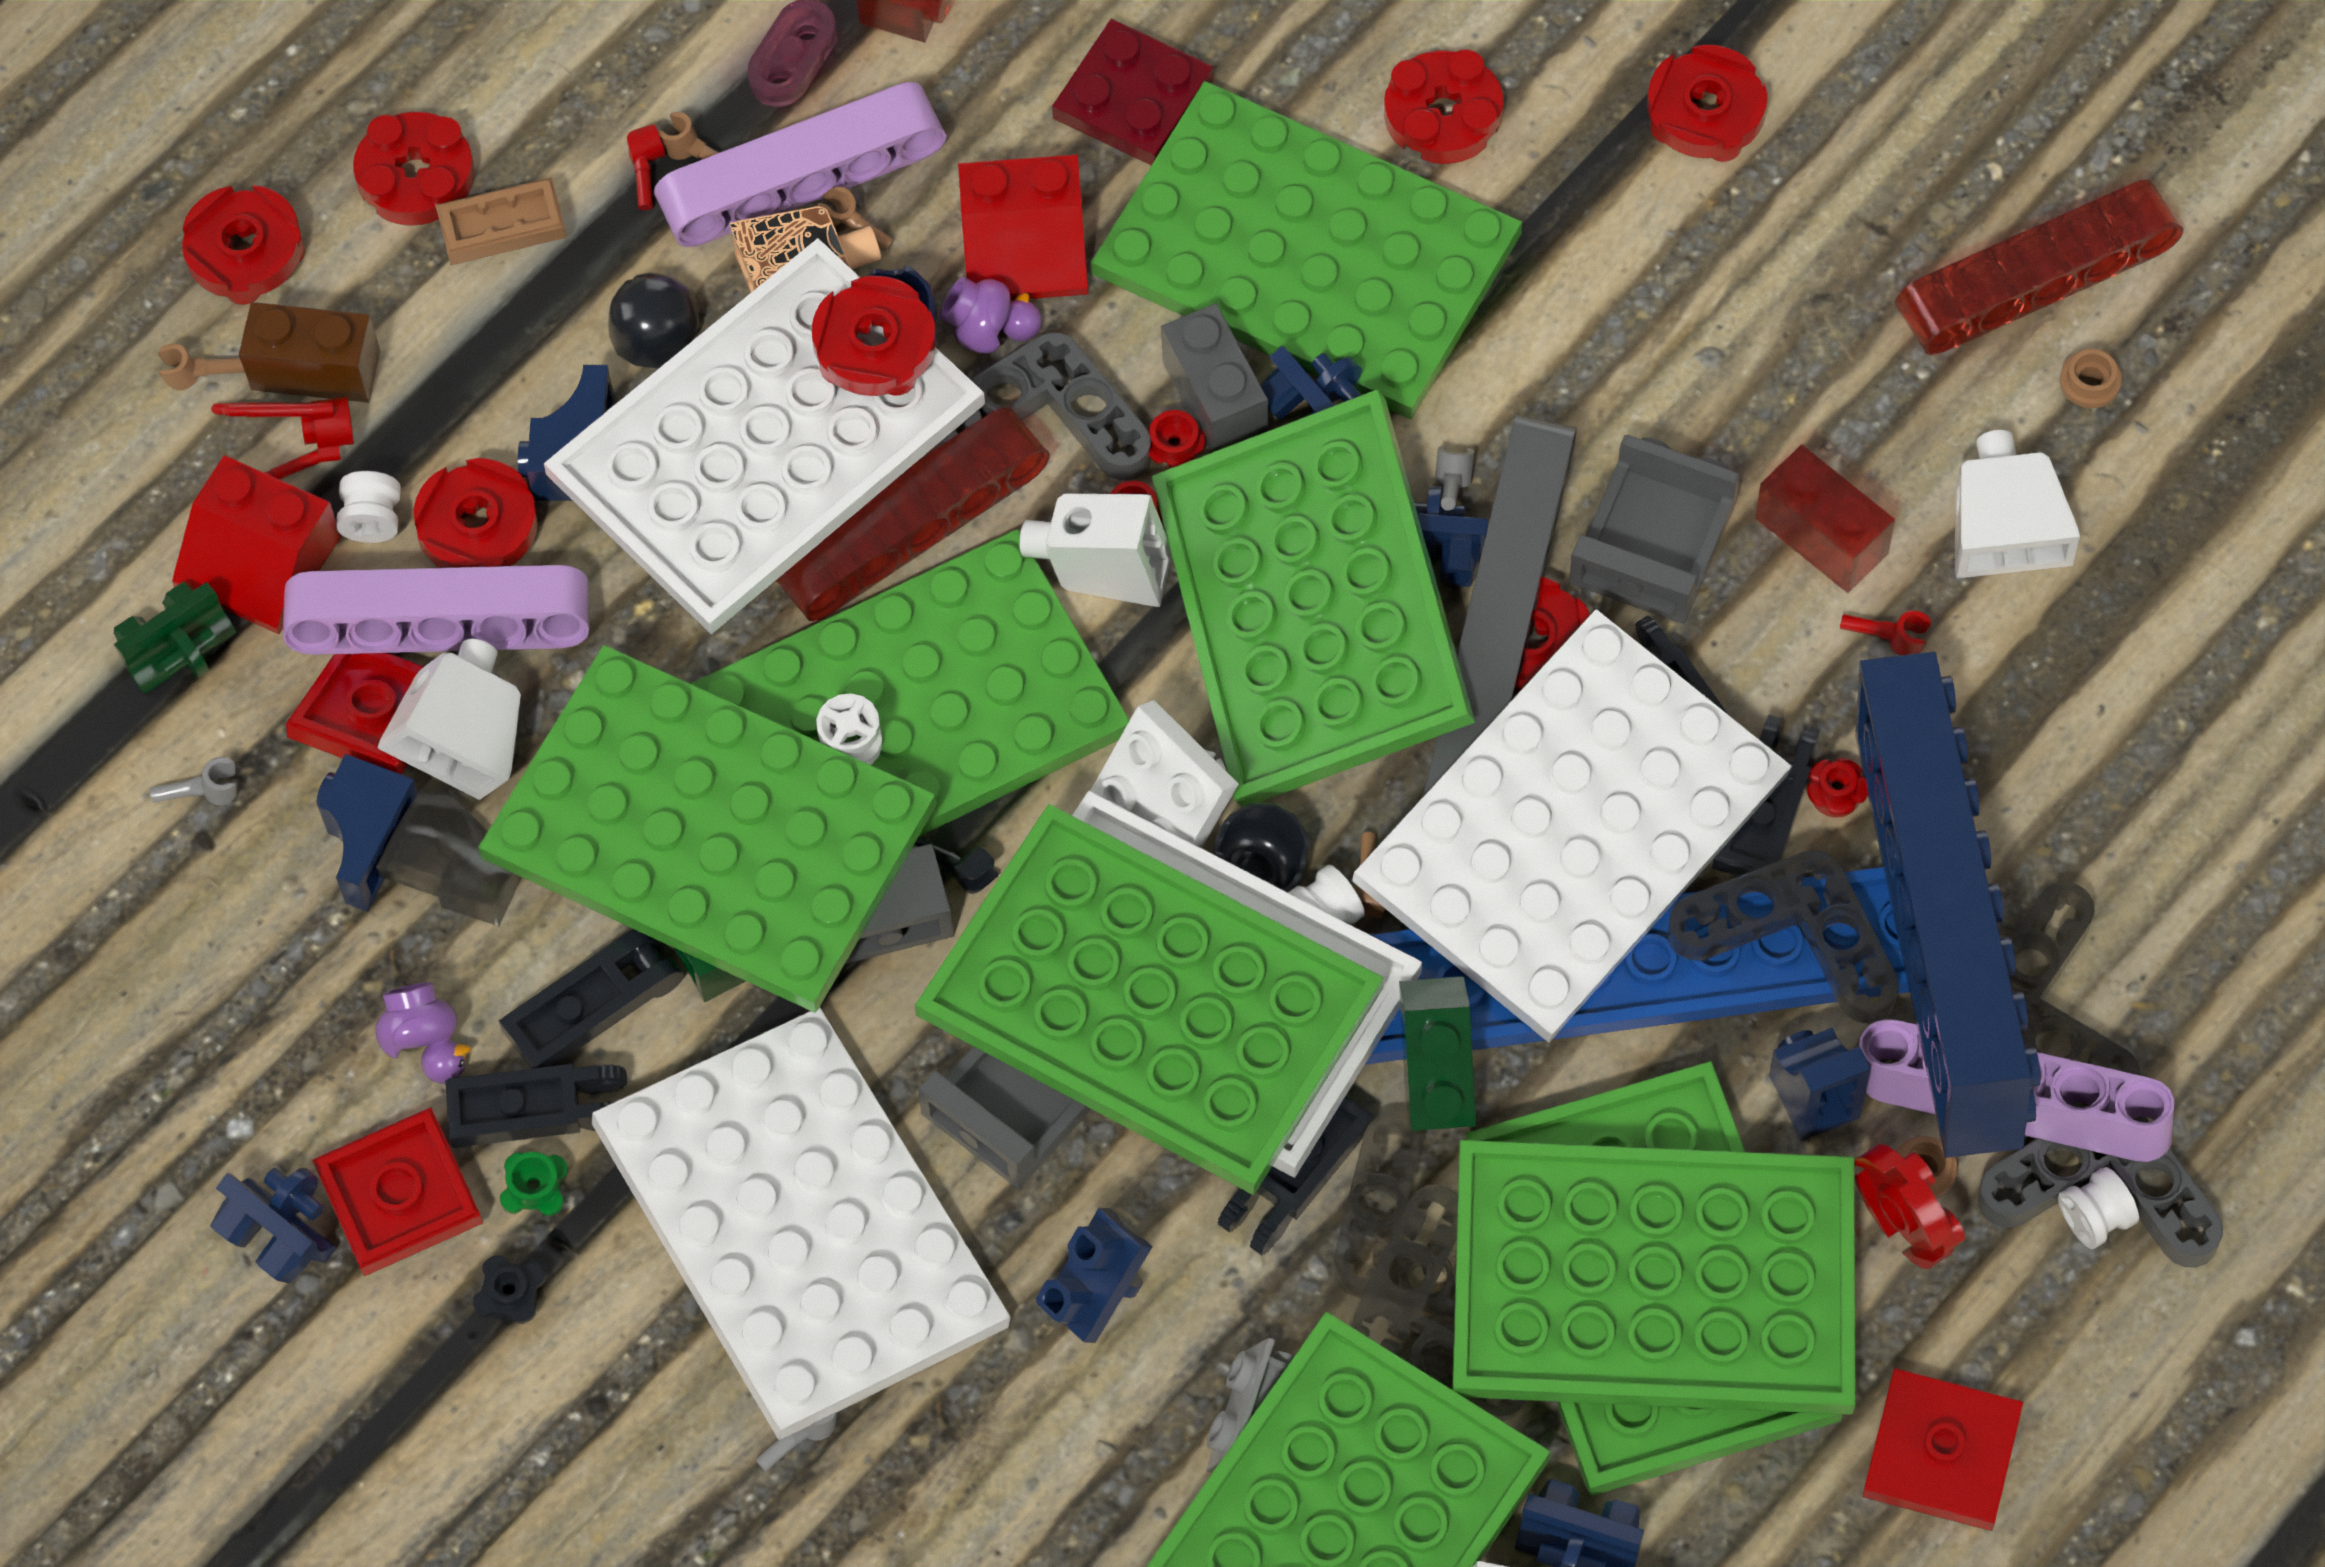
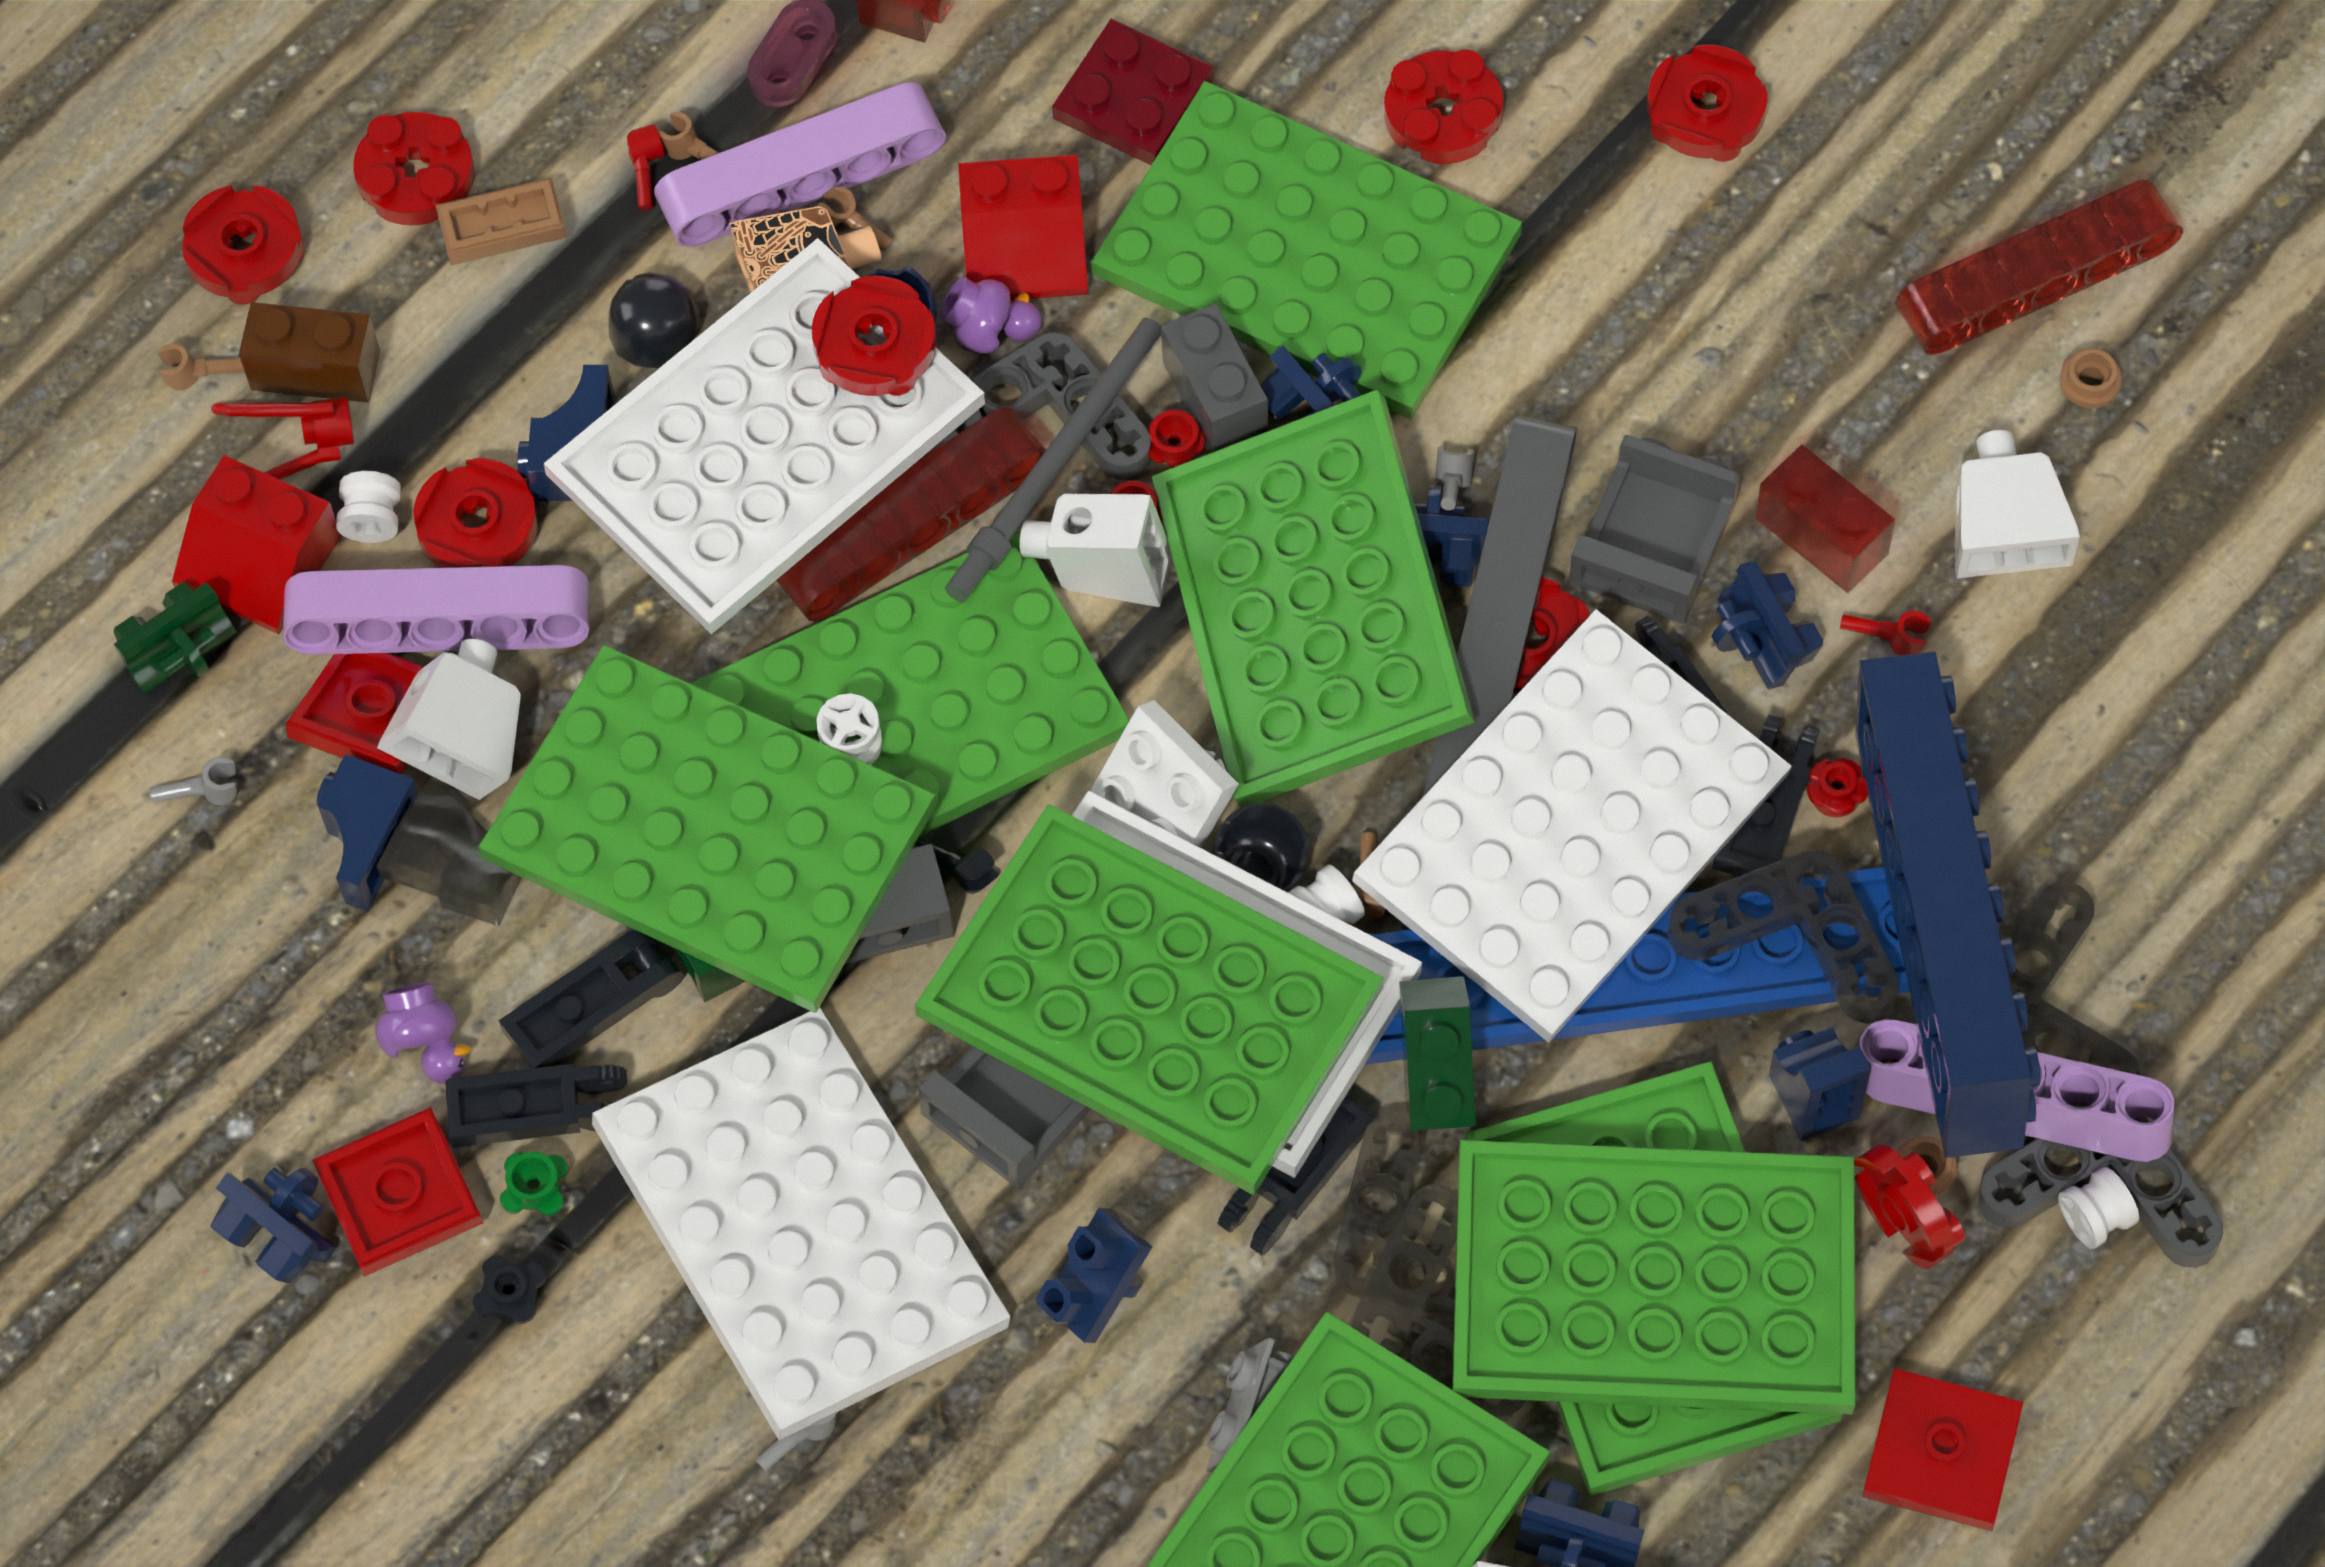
(992, 543): none -> dark grey bar
(1759, 628): none -> dark blue hips

